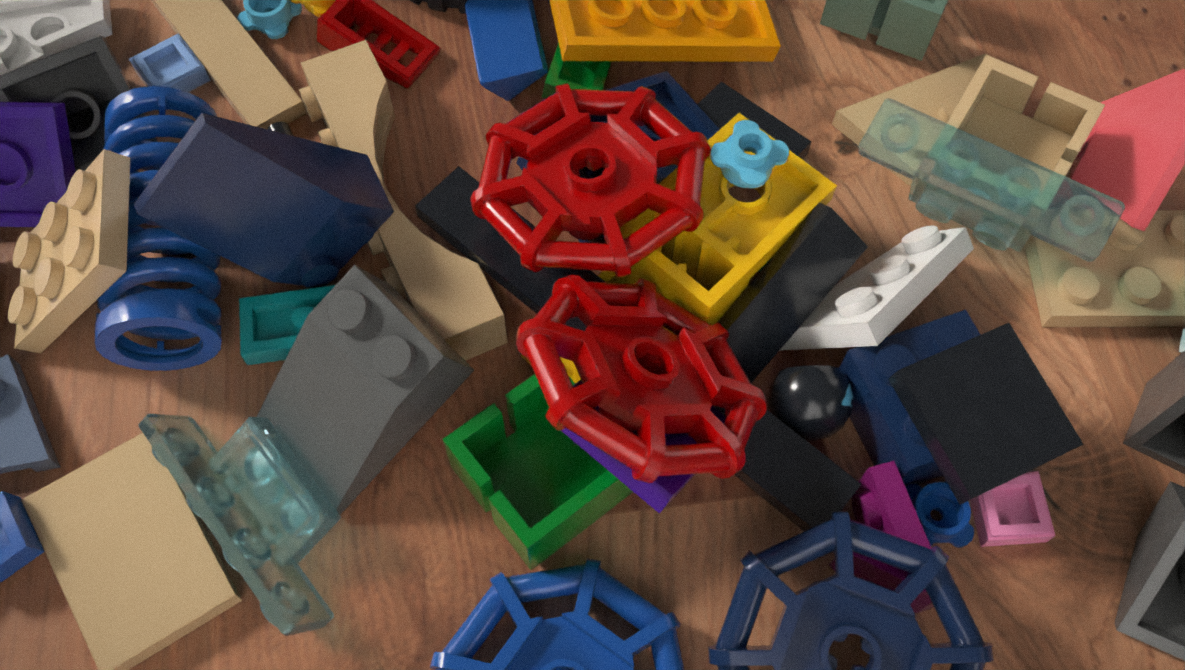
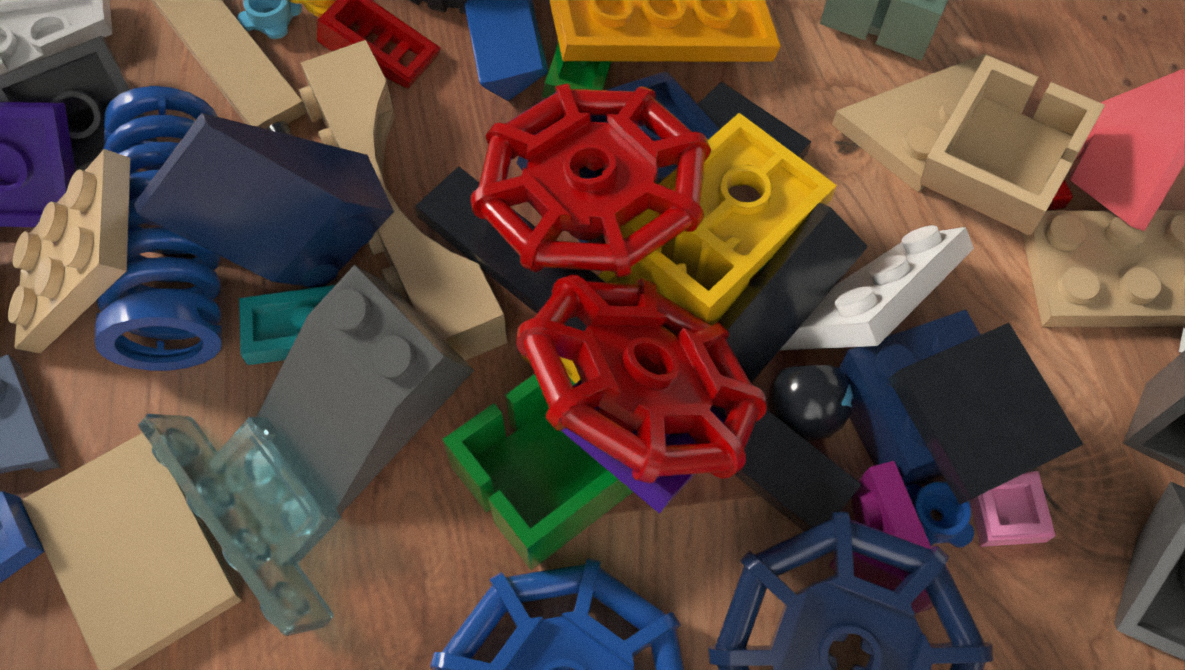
(170, 65): light blue tile -> none
(747, 169): medium azure plate -> none
(988, 186): clear light blue bracket -> none

